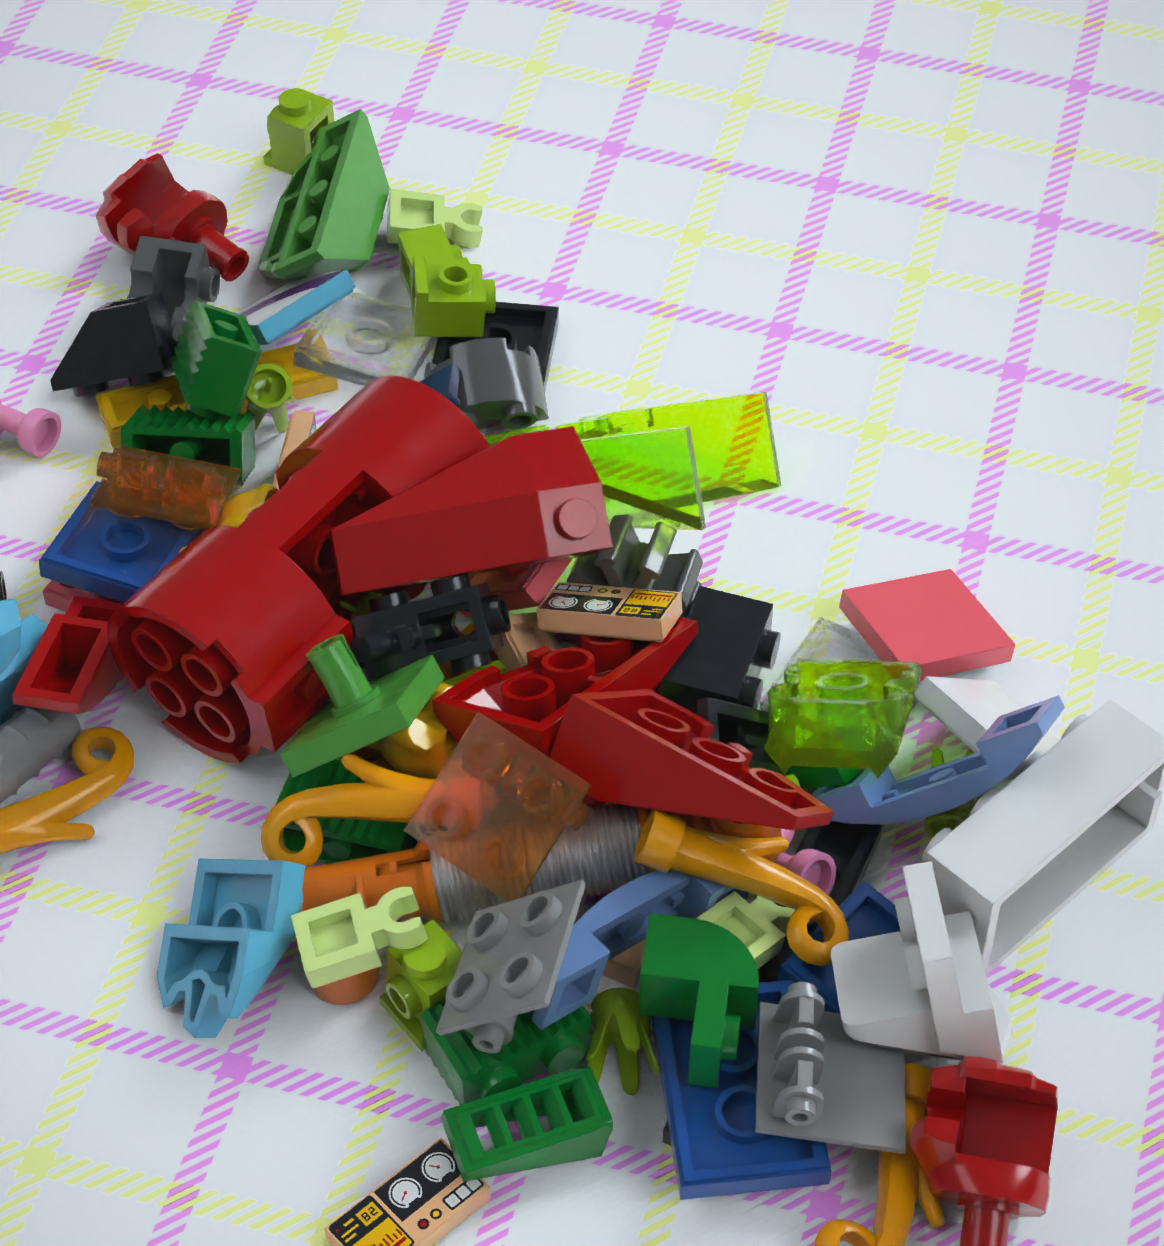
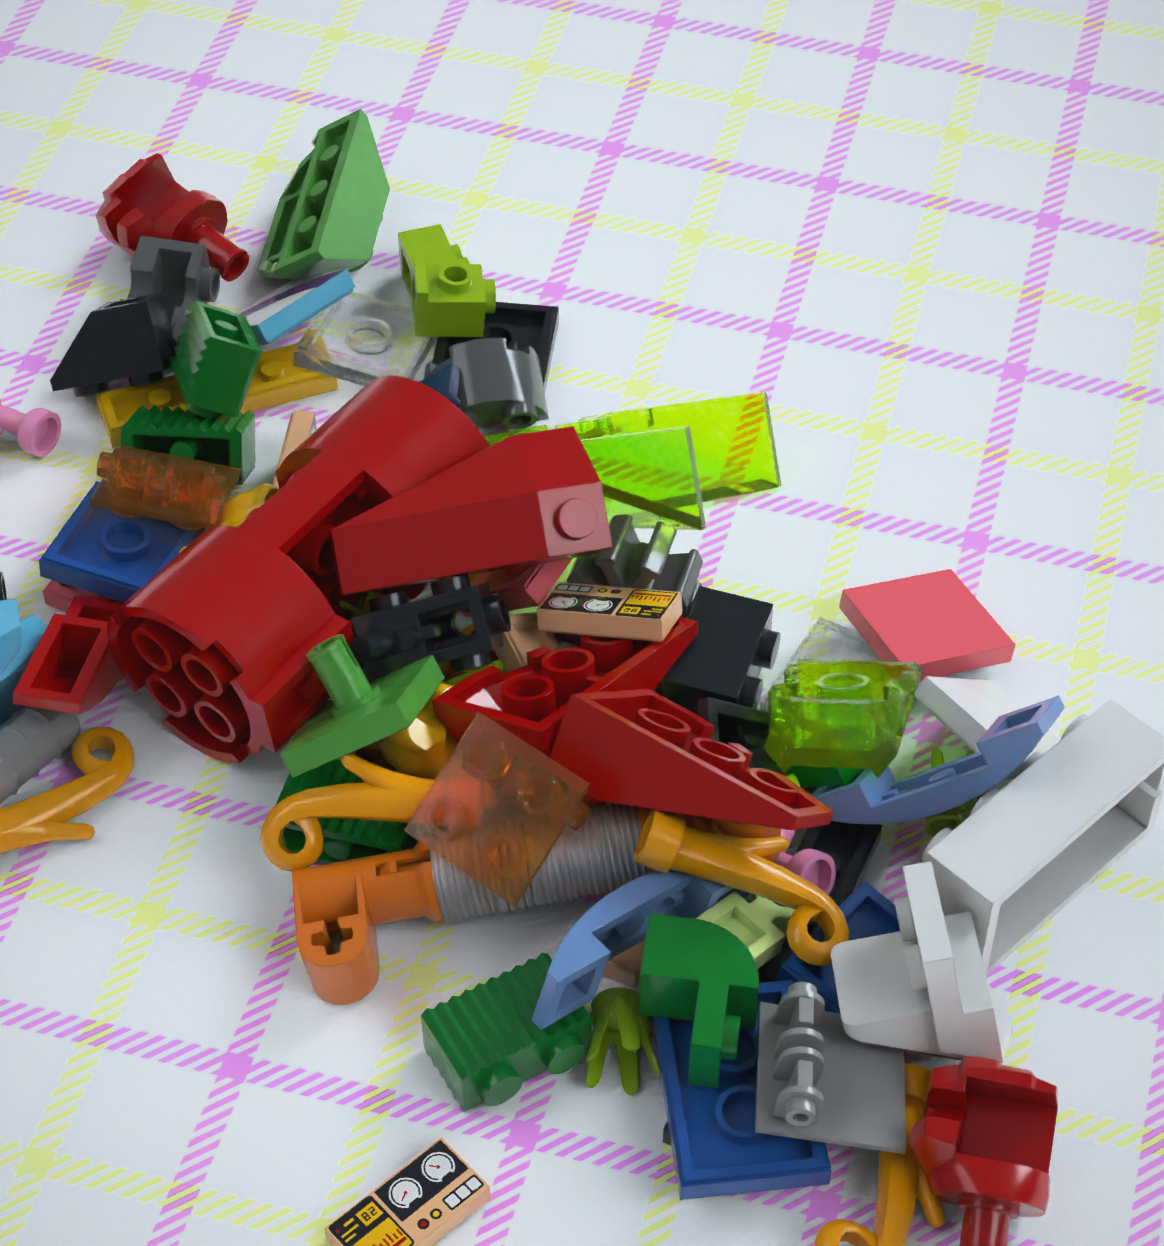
(232, 939): medium azure plate -> none
(269, 394): lime piece -> none
(294, 126): lime brick -> none
(346, 935): yellowish green plate -> none
(417, 209): yellowish green plate -> none
(419, 979): lime brick -> none
(510, 964): light grey hinge -> none
(573, 1109): green slope -> none

